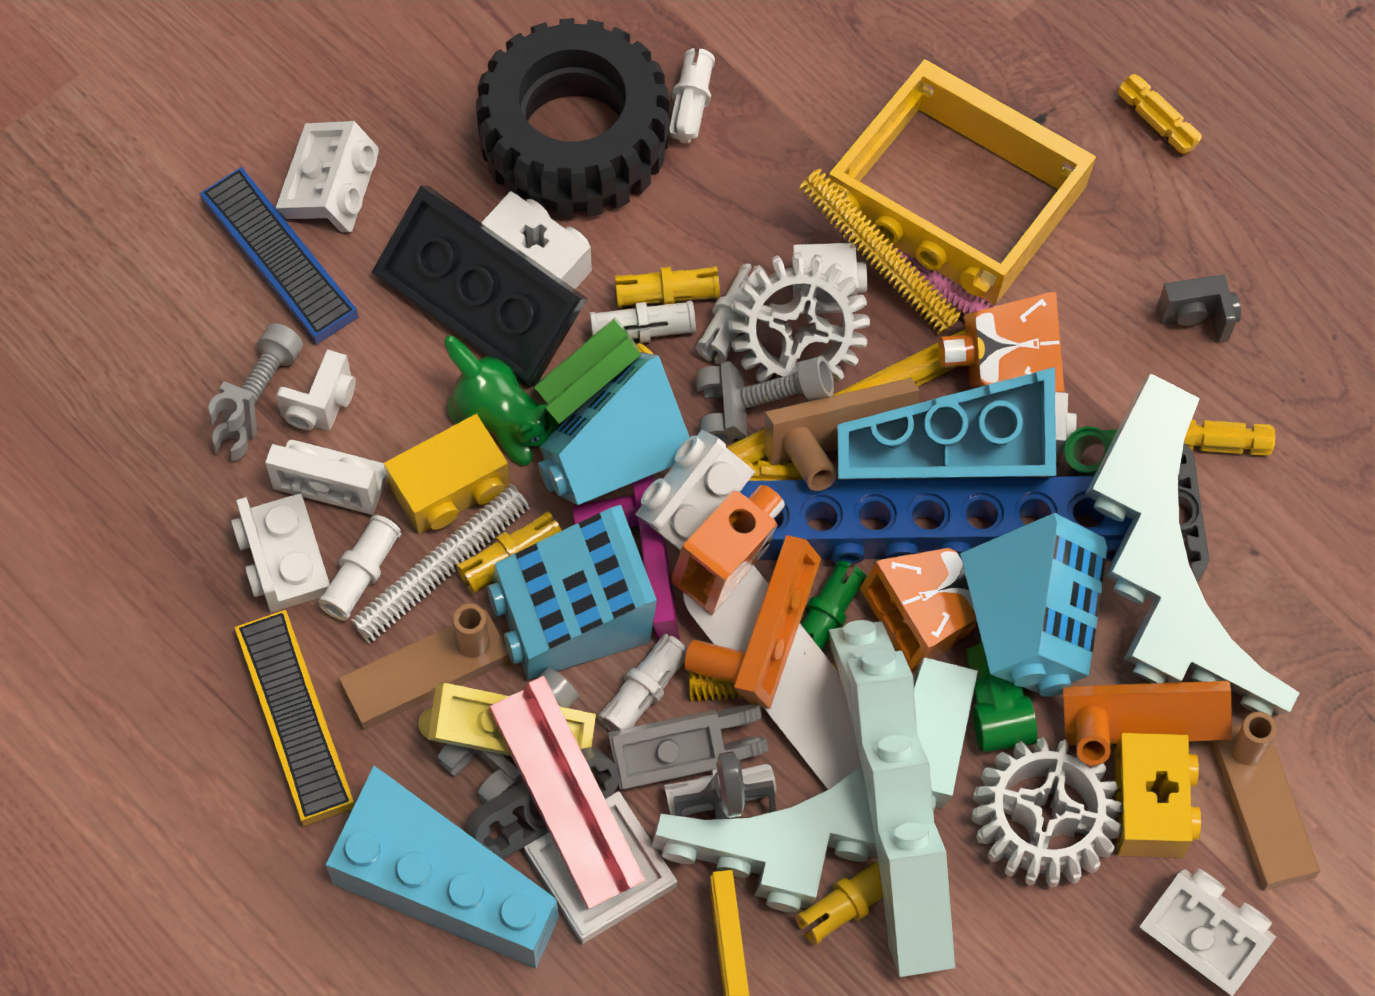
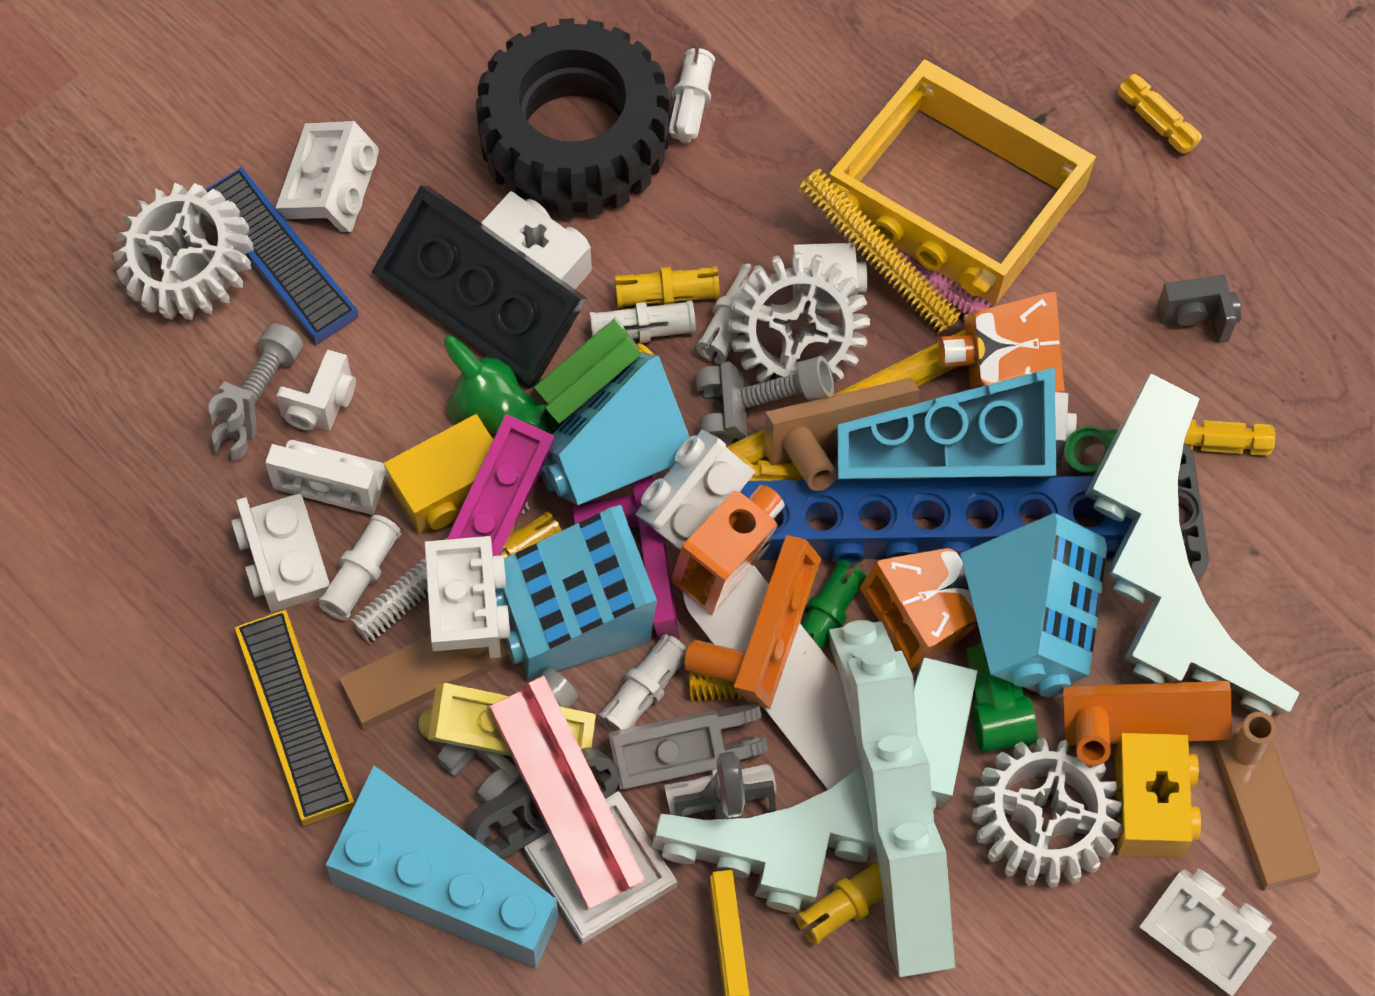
(191, 266): none -> white gear
(463, 595): none -> white bracket
(503, 483): none -> dark pink piece

